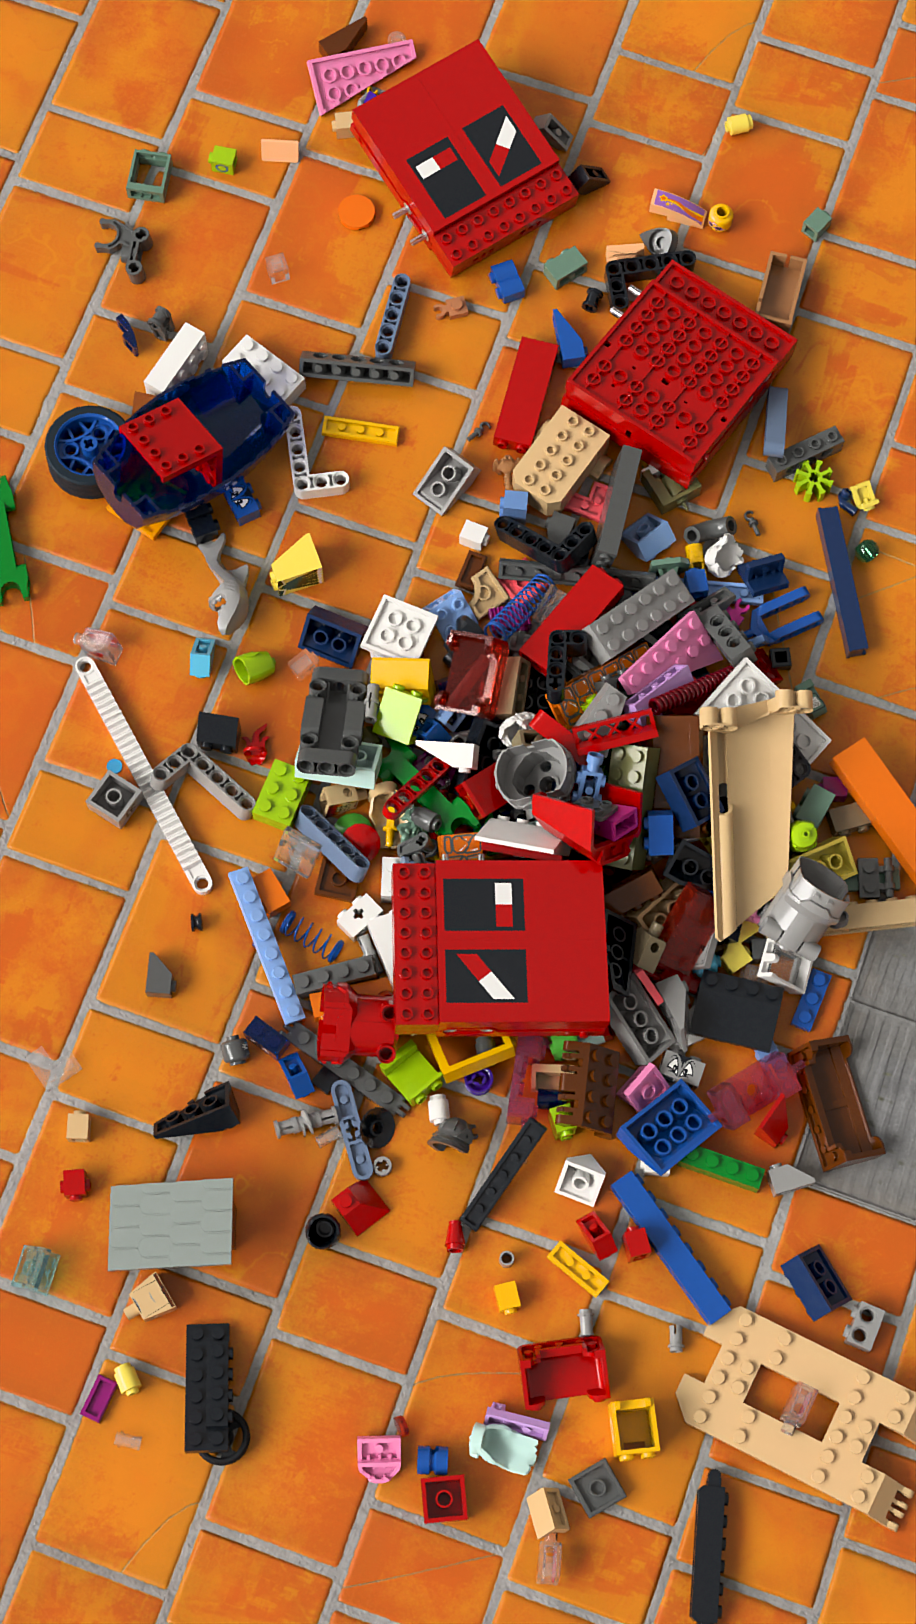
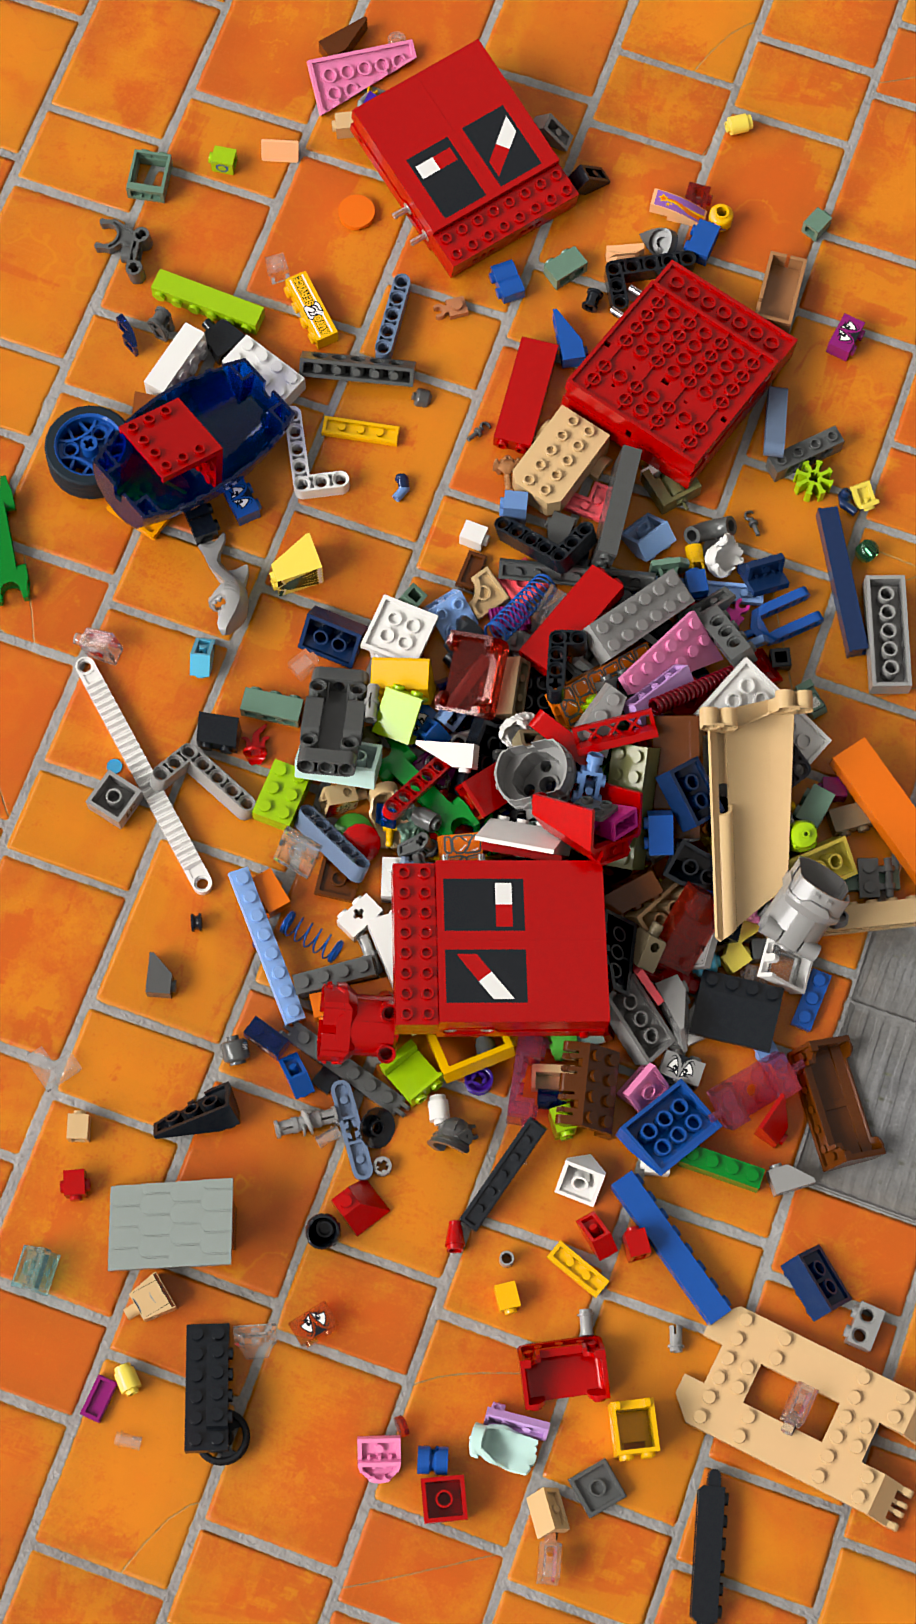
(207, 301): none -> lime brick
(221, 338): none -> black torso
(255, 1340): none -> clear slope
(258, 666): lime helmet -> none
(272, 706): none -> sand green brick
(311, 309): none -> yellow brick
(313, 1325): none -> clear orange brick
(380, 819): none -> clear blue slope
(404, 487): none -> arm
(413, 595): none -> sand green brick
(421, 397): none -> dark grey piece
(446, 480): light grey slope -> none
(697, 190): none -> clear red brick
(702, 240): none -> blue brick
(845, 337): none -> magenta brick
(887, 634): none -> light grey brick

